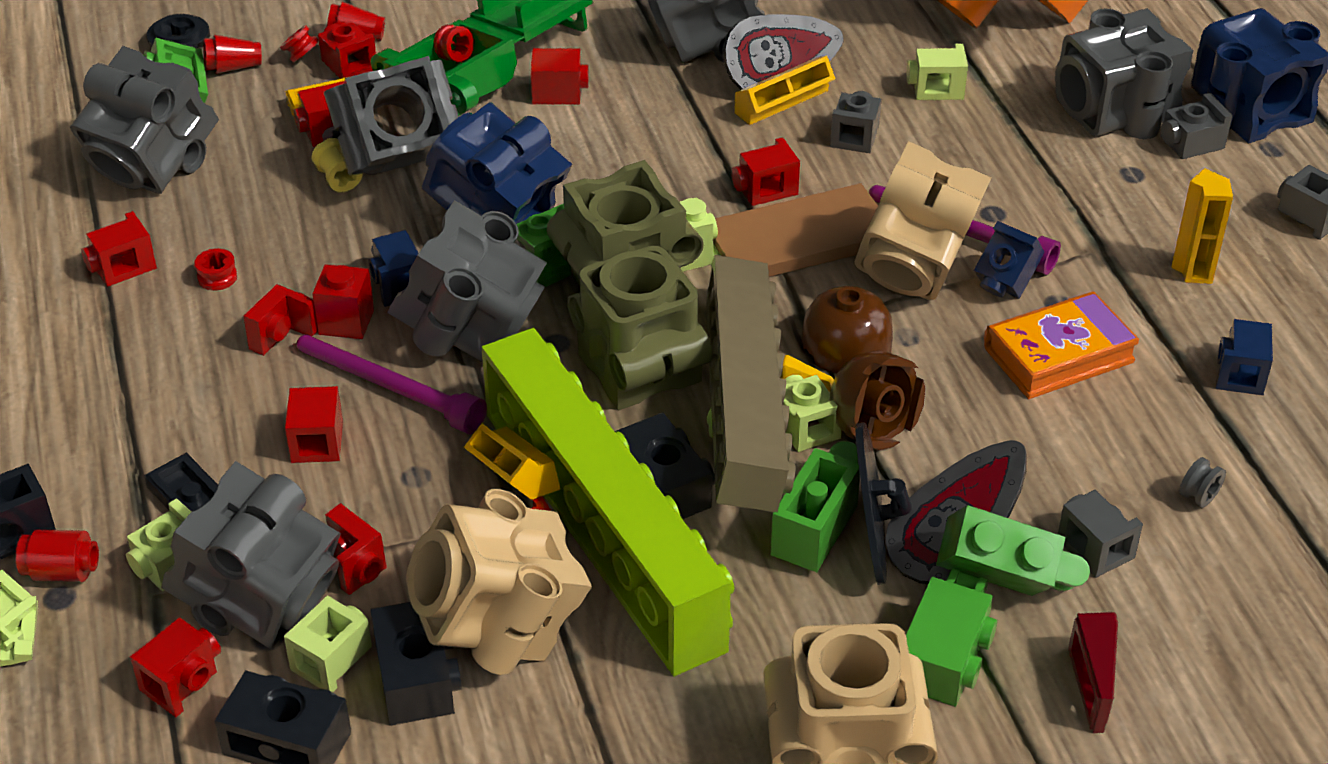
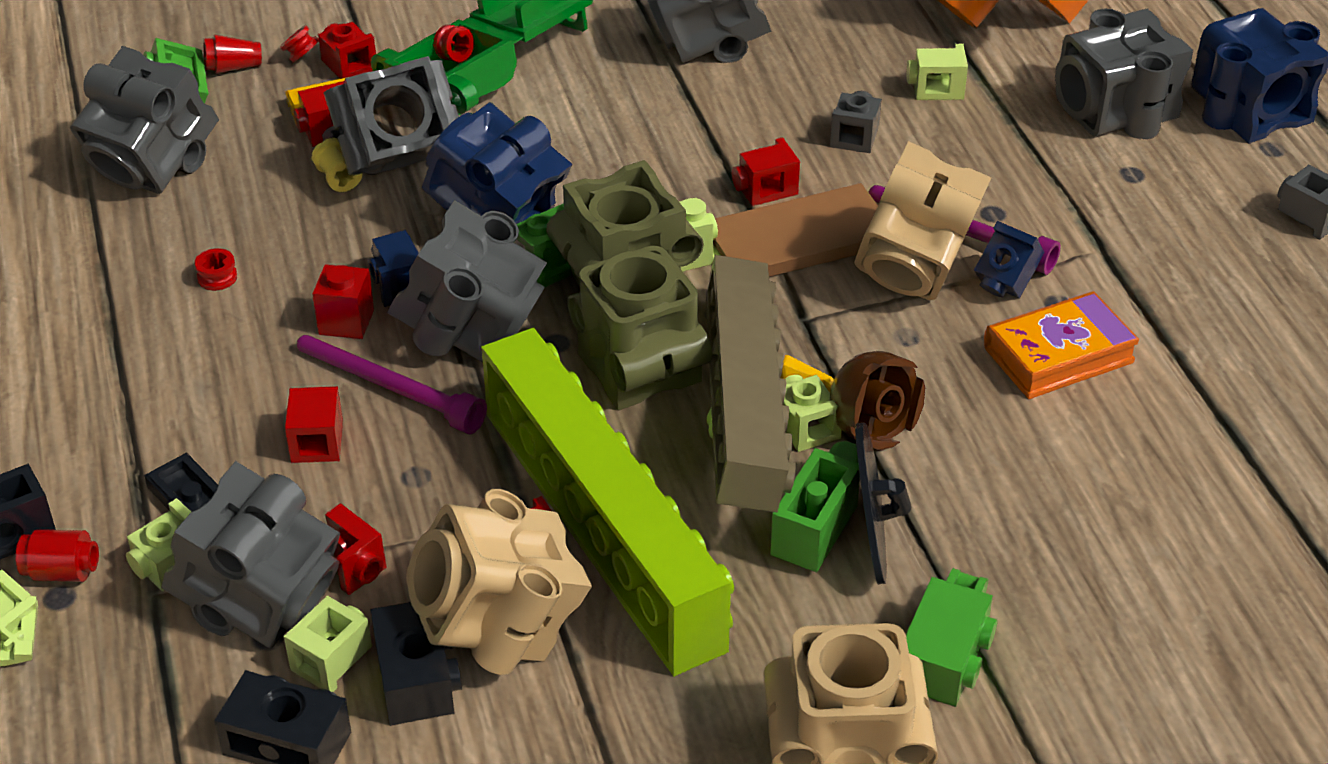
(119, 251): red brick -> none
(175, 664): red brick -> none
(186, 28): black gear -> none
(276, 315): red bracket -> none
(365, 20): red cone -> none
(515, 460): yellow piece -> none
(558, 75): red brick -> none
(672, 463): black brick -> none
(776, 43): shield -> none
(783, 90): yellow piece -> none
(845, 324): reddish brown cylinder -> none
(984, 479): shield -> none
(1009, 553): bright green brick -> none
(1094, 664): dark red slope -> none
(1099, 532): dark grey brick -> none
(1197, 127): dark grey brick -> none
(1202, 482): dark grey bush -> none
(1203, 227): yellow piece -> none
(1245, 357): dark blue brick -> none

